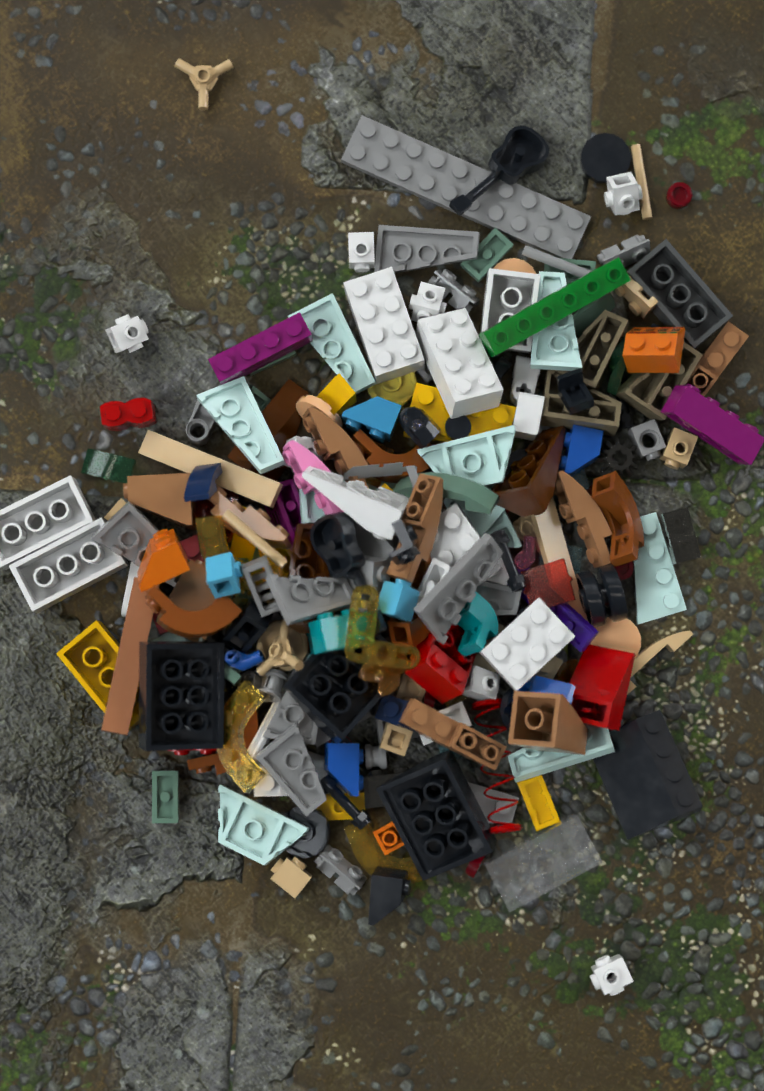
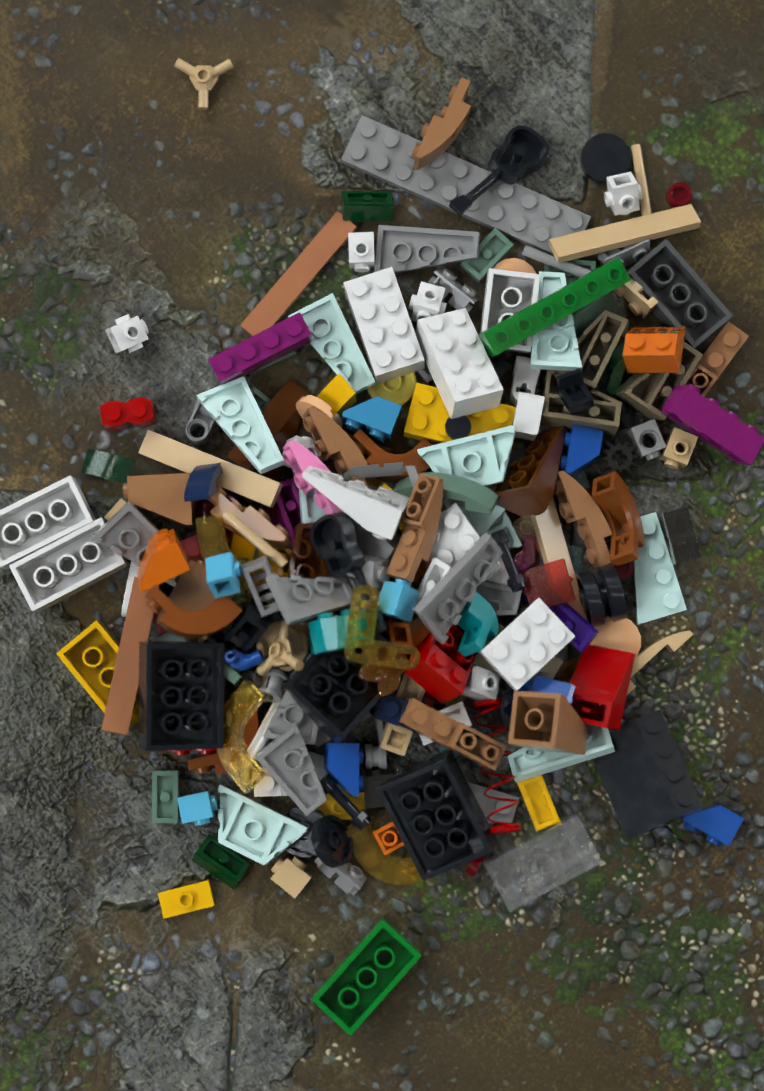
(186, 899): none -> yellow plate
(197, 807): none -> medium azure brick
(221, 861): none -> dark green slope
(299, 275): none -> nougat tile
(331, 841): none -> black tile
(366, 976): none -> green brick
(367, 205): none -> dark green slope
(387, 892): black slope -> none
(407, 538): black bracket -> none
(418, 426): black rock -> none
(443, 129): none -> medium nougat slope
(618, 979): white brick -> none
(624, 233): none -> tan tile
(716, 822): none -> blue slope

